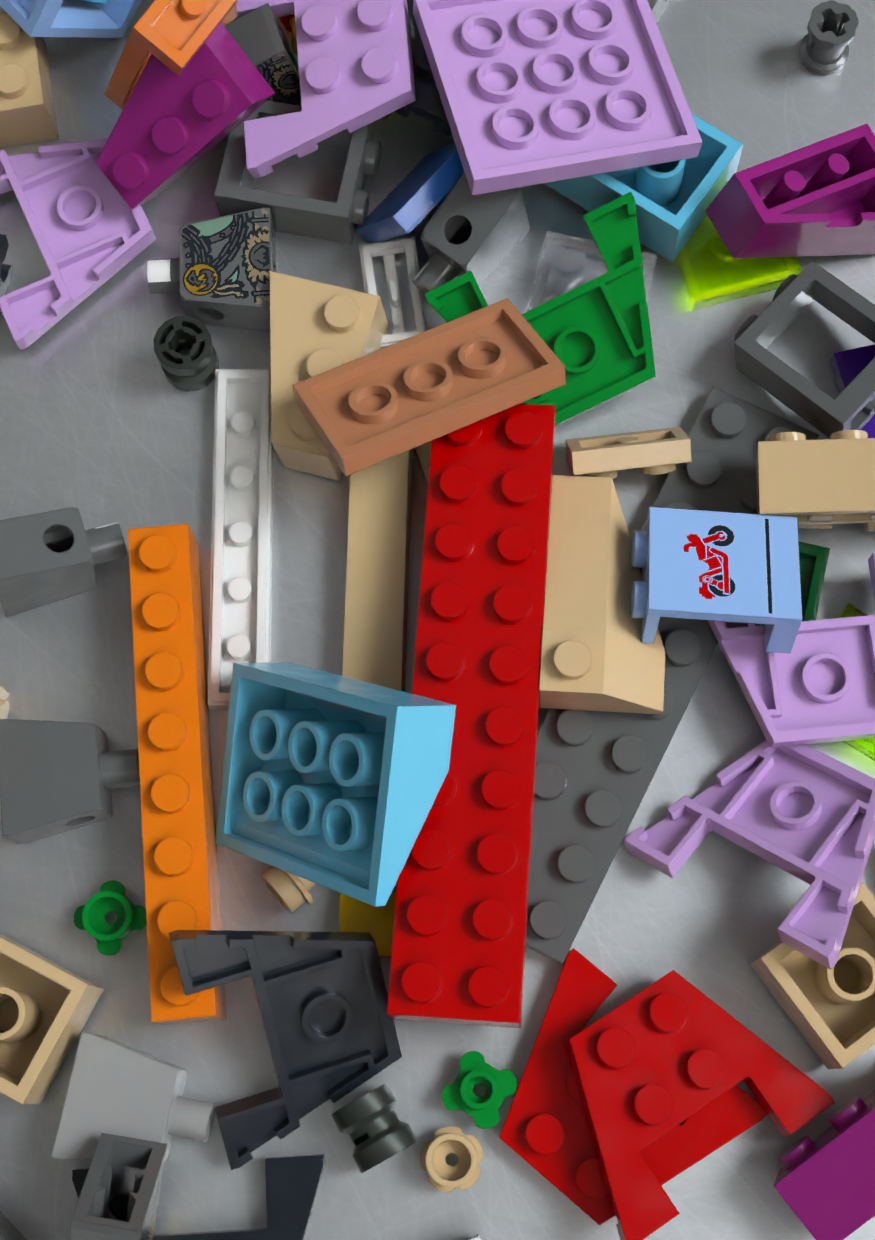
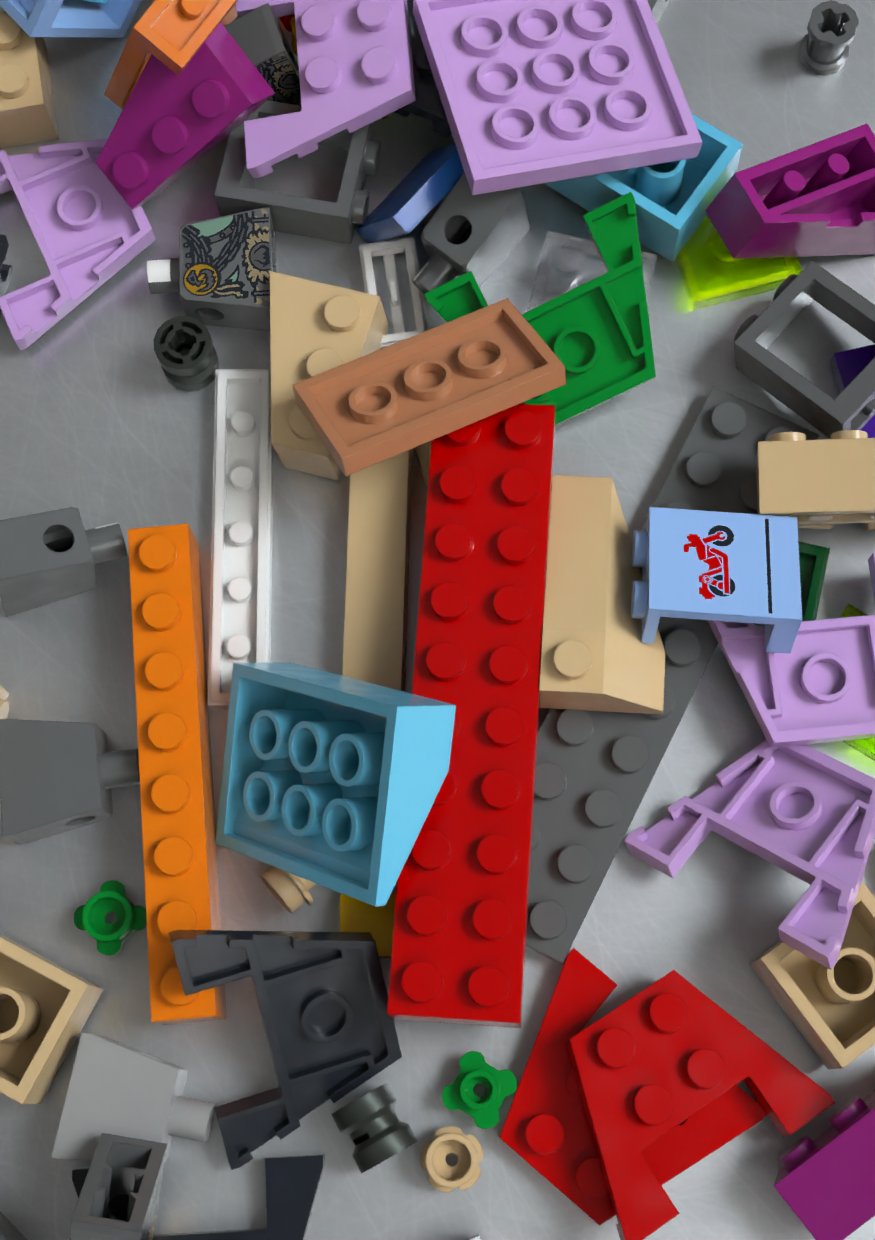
(649, 450): tan plate -> none

